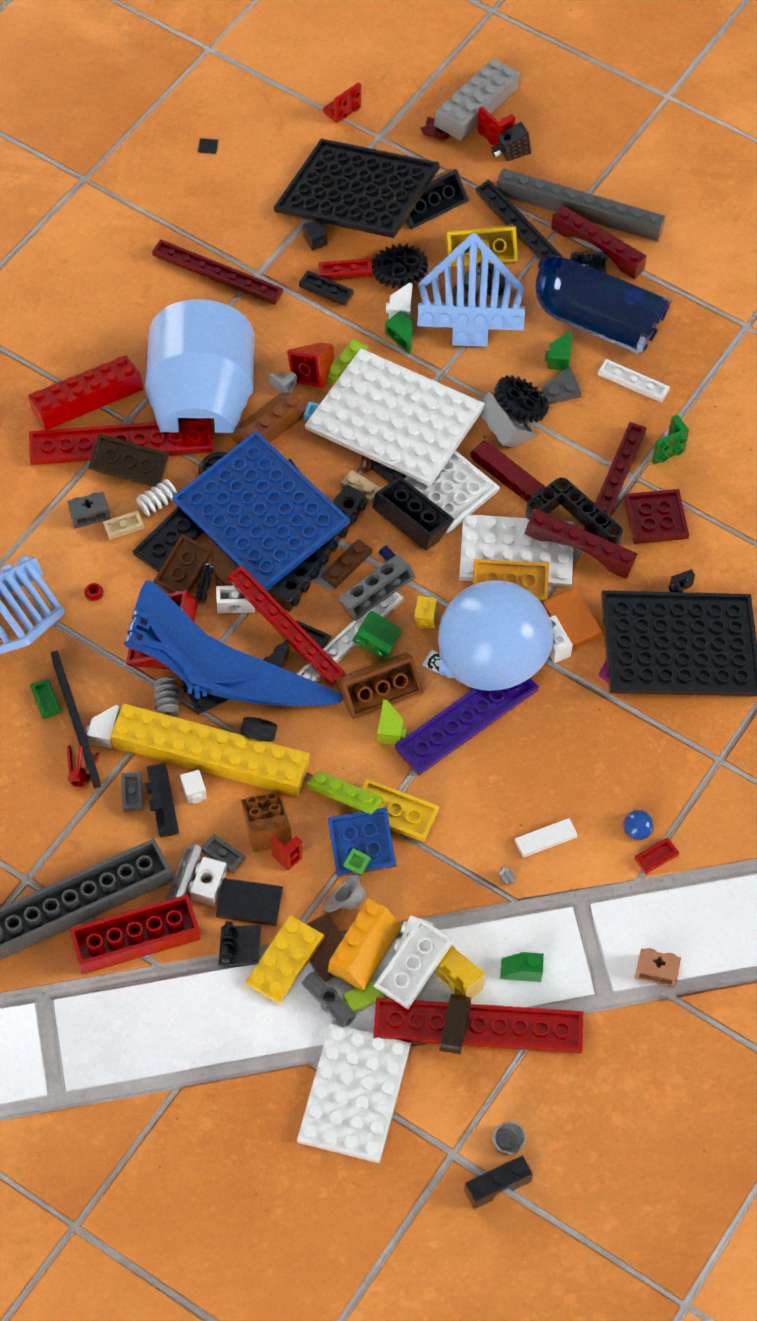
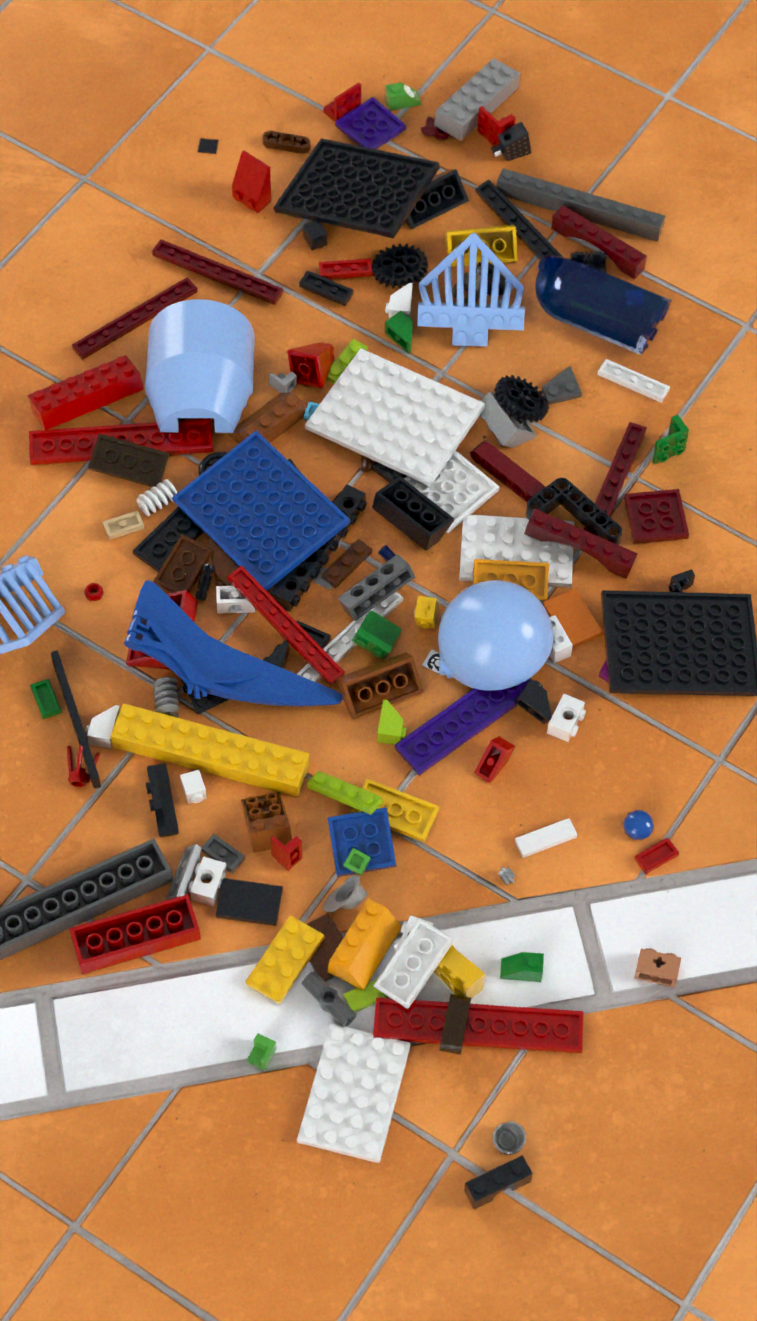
(88, 509): dark grey brick -> none
(132, 791): dark grey plate -> none
(133, 318): none -> dark red tile
(239, 944): black hinge -> none
(252, 183): none -> red slope
(258, 729): black tyre -> none
(262, 1051): none -> bright green panel
(297, 148): none -> reddish brown beam
(362, 484): tan plate -> none
(370, 124): none -> dark purple plate
(400, 96): none -> bright green slope
(494, 758): none -> red slope
(534, 700): none -> black slope
(559, 353): green slope -> none
(563, 728): none -> white brick

